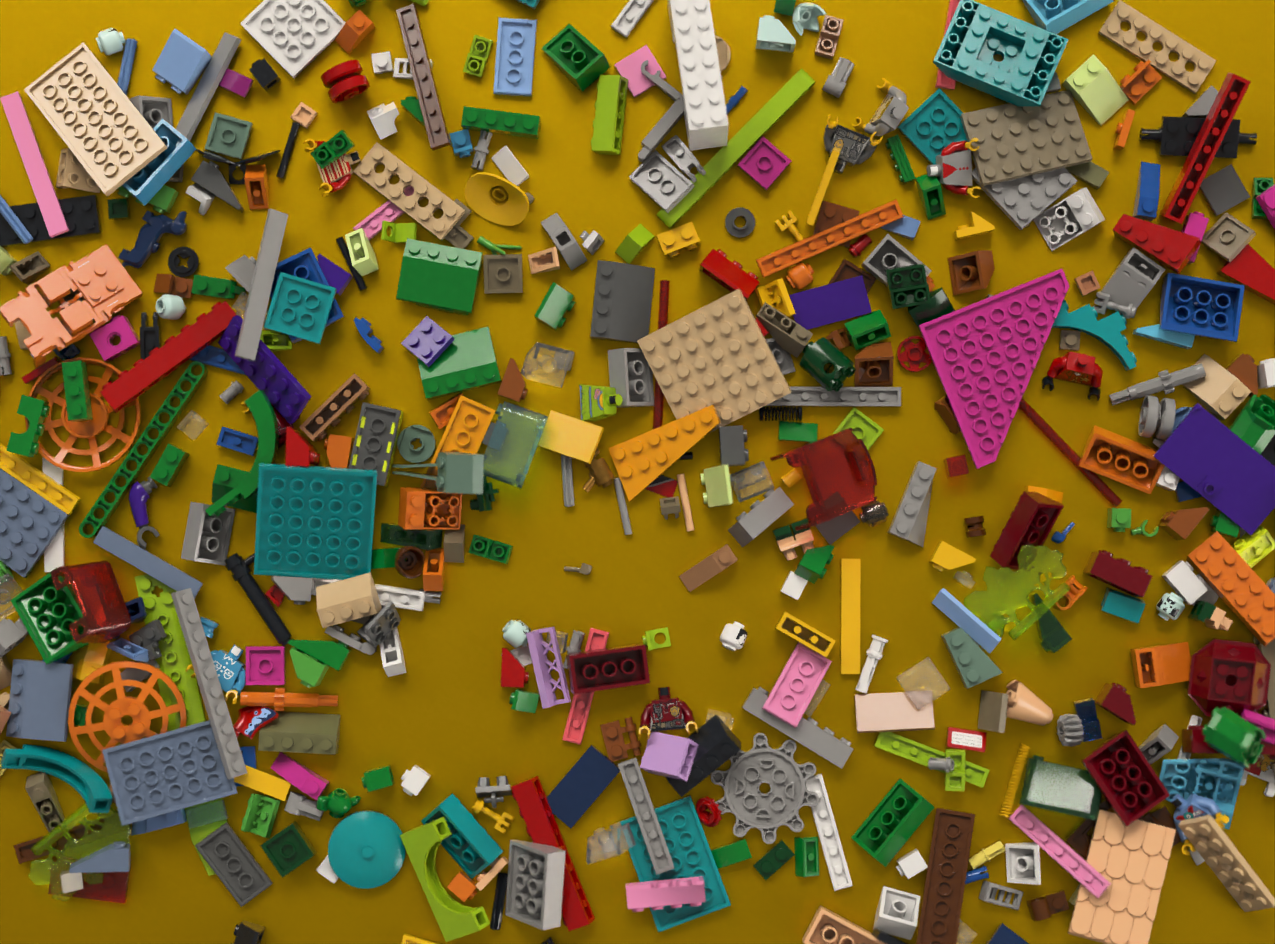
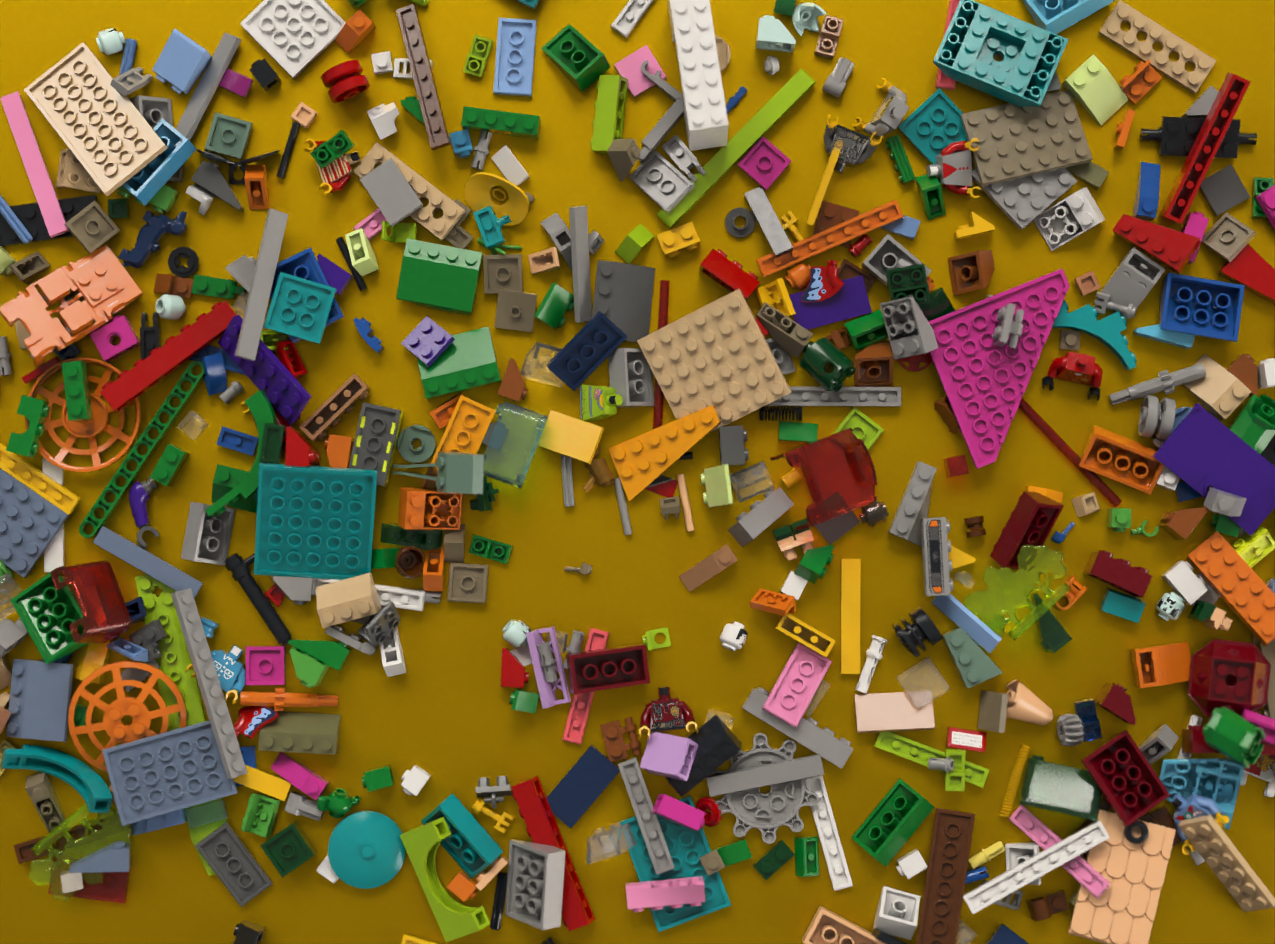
(92, 227): none -> dark tan plate
(131, 81): none -> light grey hinge
(215, 373): none -> blue slope
(272, 443): none -> dark green tile
(297, 368): none -> red slope
(391, 192): none -> light grey tile
(467, 583): none -> dark tan plate
(490, 226): none -> teal plate
(515, 310): none -> dark tan plate
(547, 662): none -> light grey pin
(580, 263): none -> light grey tile
(586, 351): none -> dark blue tile
(623, 156): none -> dark tan slope
(679, 812): none -> dark pink brick
(712, 862): none -> dark tan plate
(765, 775): none -> light grey tile
(768, 221): none -> tile
(771, 65): none -> white plate
(773, 602): none -> orange bracket
(823, 283): none -> arm
(907, 328): none -> light grey slope
(917, 631): none -> black wheel
(935, 556): none -> brick
(1007, 326): none -> light grey plate
(1036, 866): none -> white plate
(1085, 504): none -> tan slope
(1145, 832): none -> black piece
(1224, 502): none -> light grey slope

